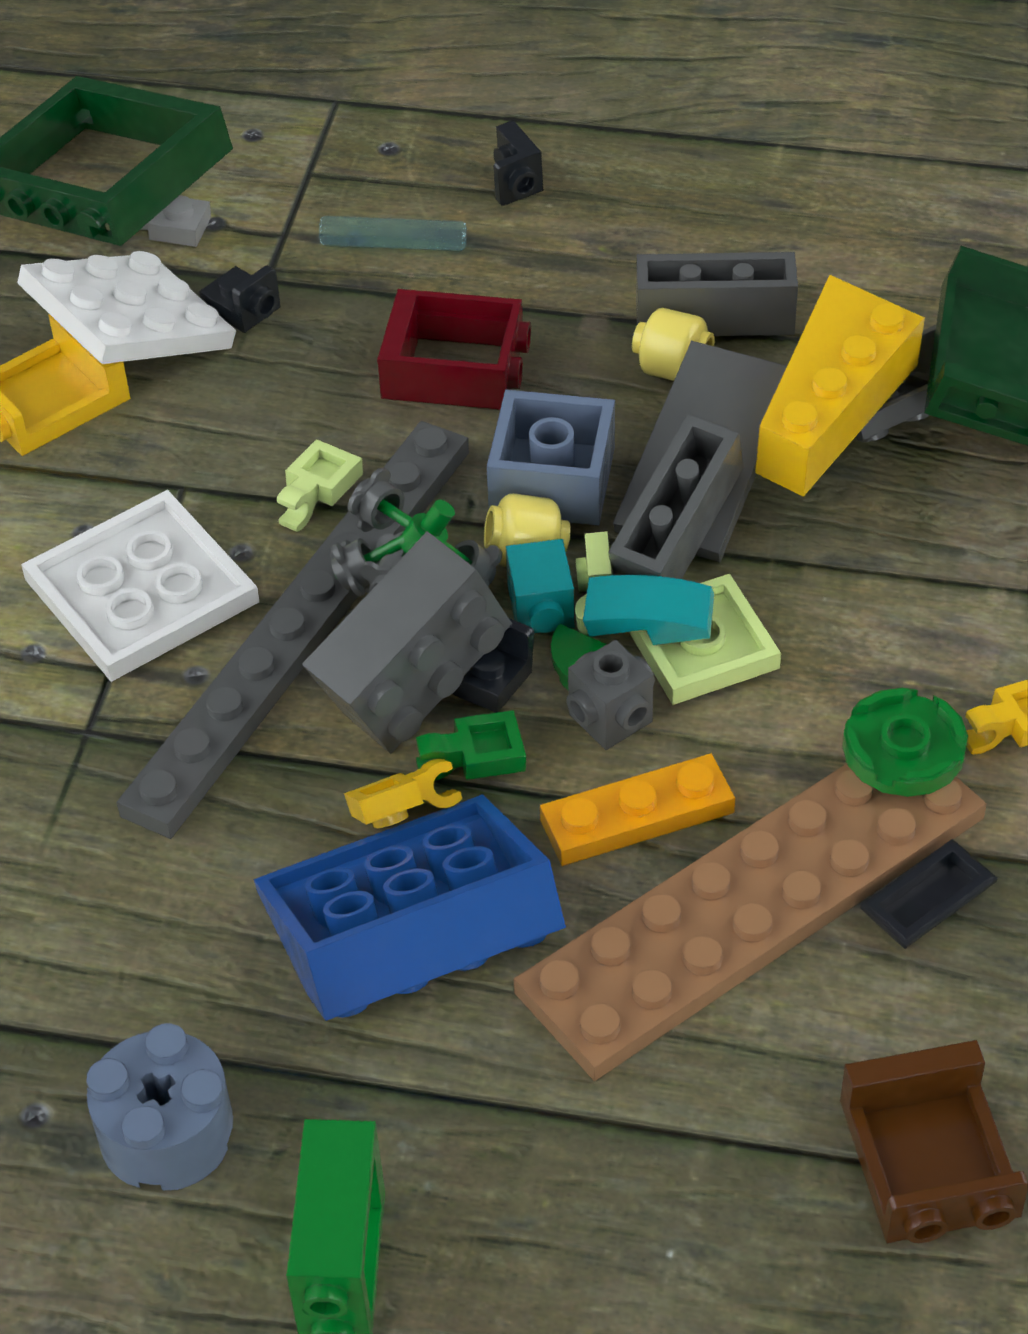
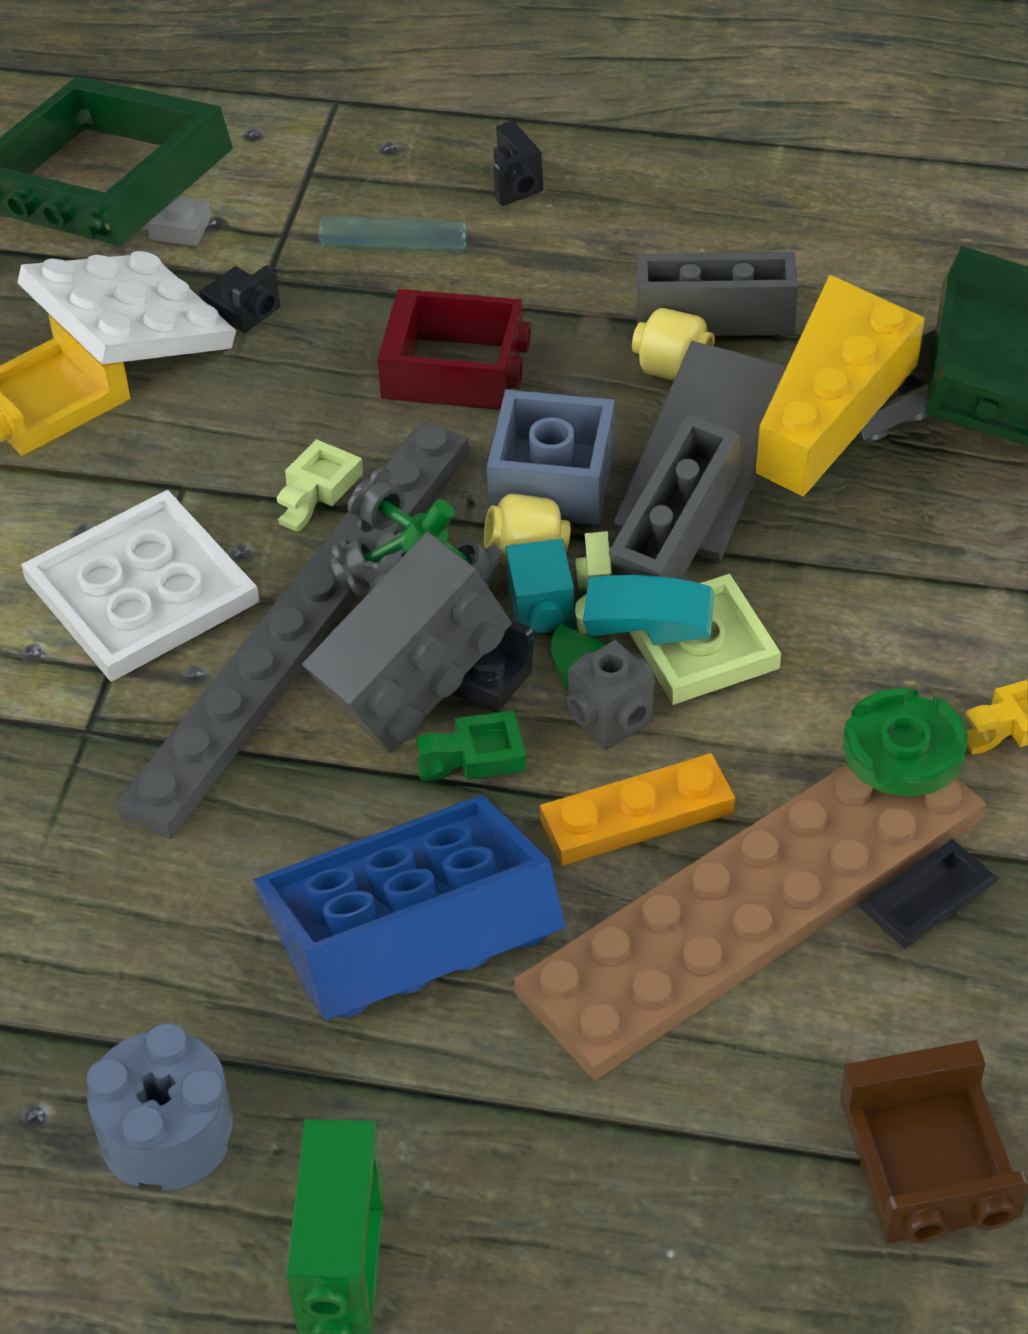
(388, 799): yellow plate -> none

